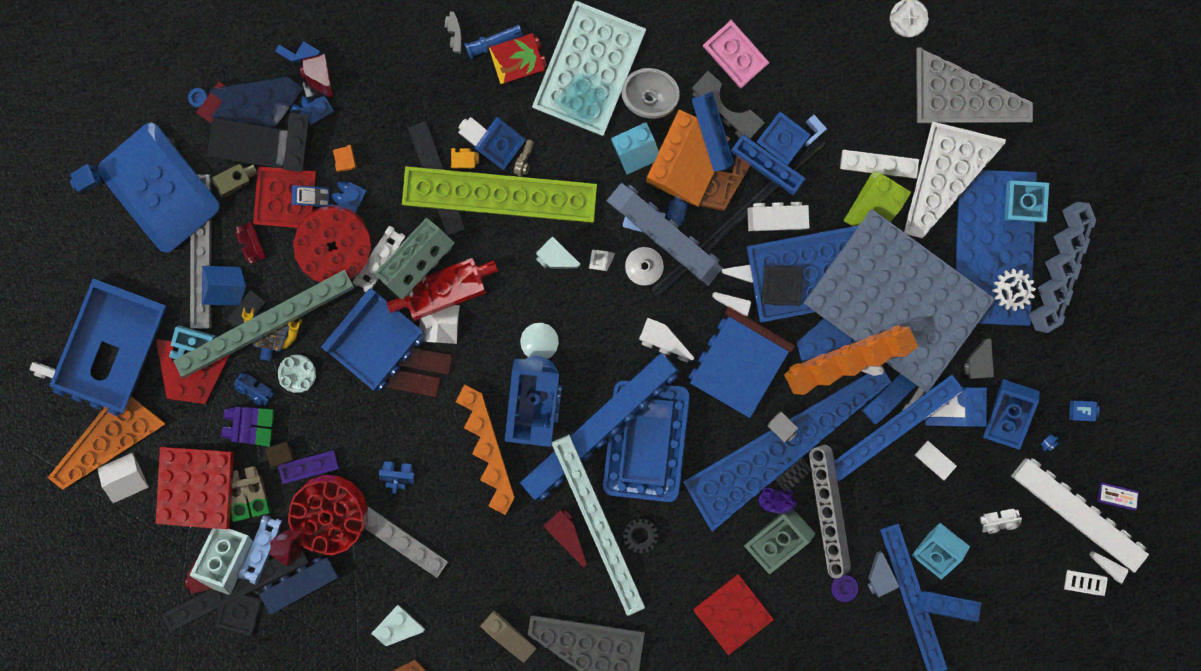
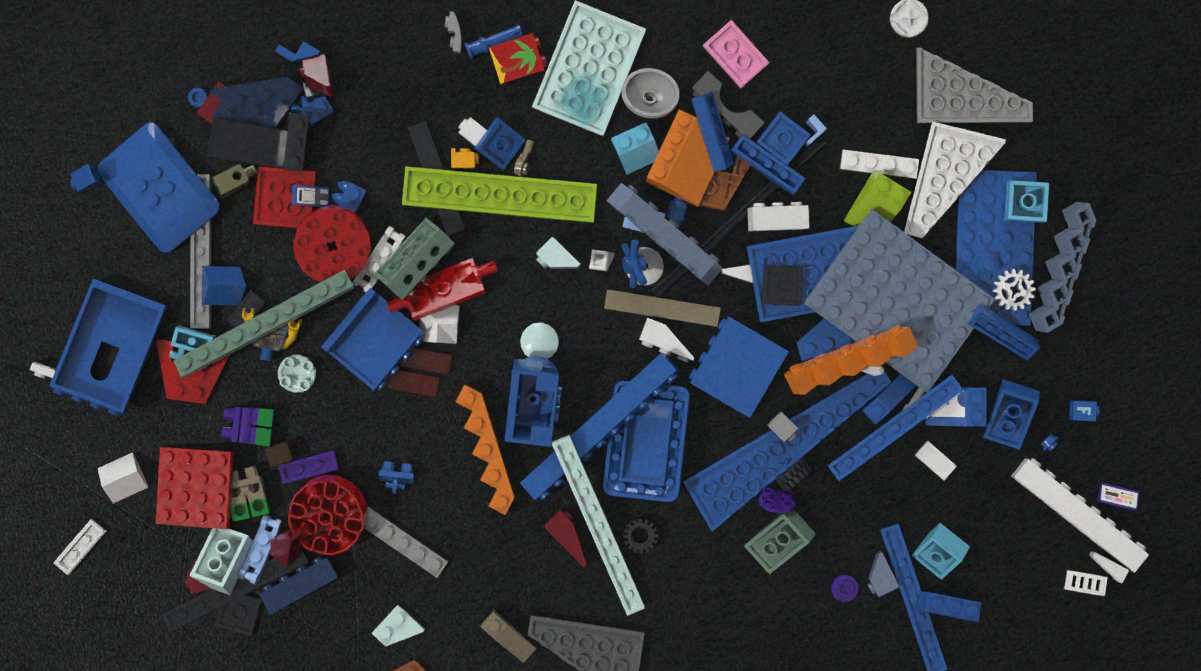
(79, 547): none -> white tile
(104, 440): orange wing -> none
(246, 384): blue hinge -> none
(253, 251): dark red hinge -> none
(344, 159): orange panel -> none
(634, 263): none -> blue bar
(662, 308): none -> dark tan tile
(733, 614): red plate -> none
(739, 305): white slope -> none
(759, 329): clear red tile -> none
(834, 503): light grey beam -> none
(980, 362): dark grey slope -> none
(994, 524): white hinge -> none
(1004, 332): none -> blue slope

